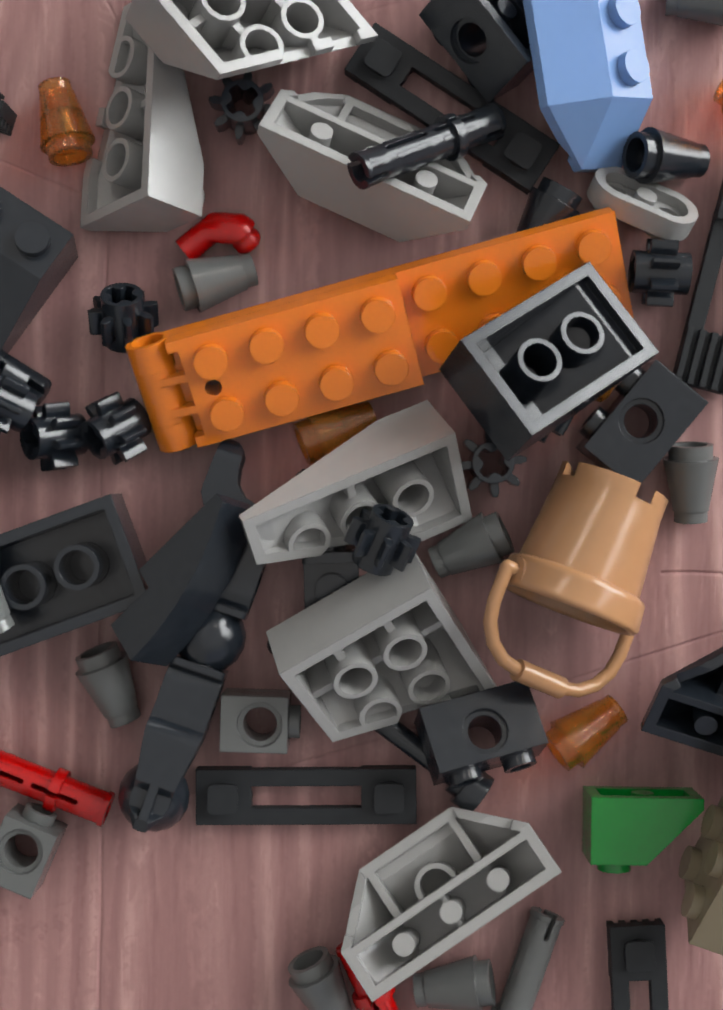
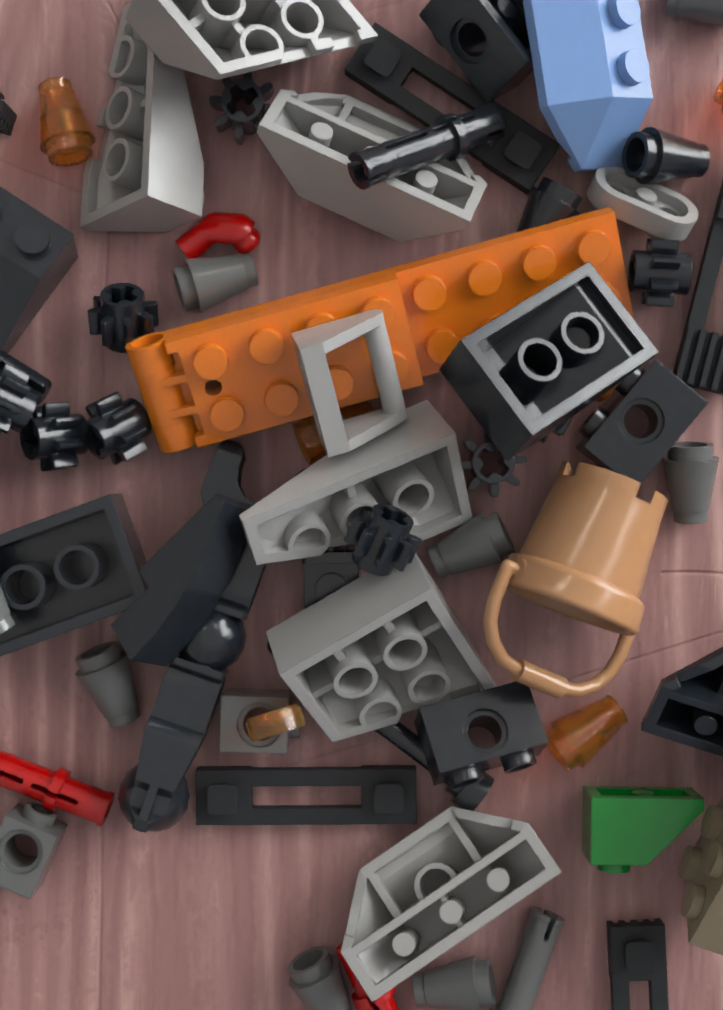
(275, 722): none -> clear orange tile
(311, 348): none -> light grey tile

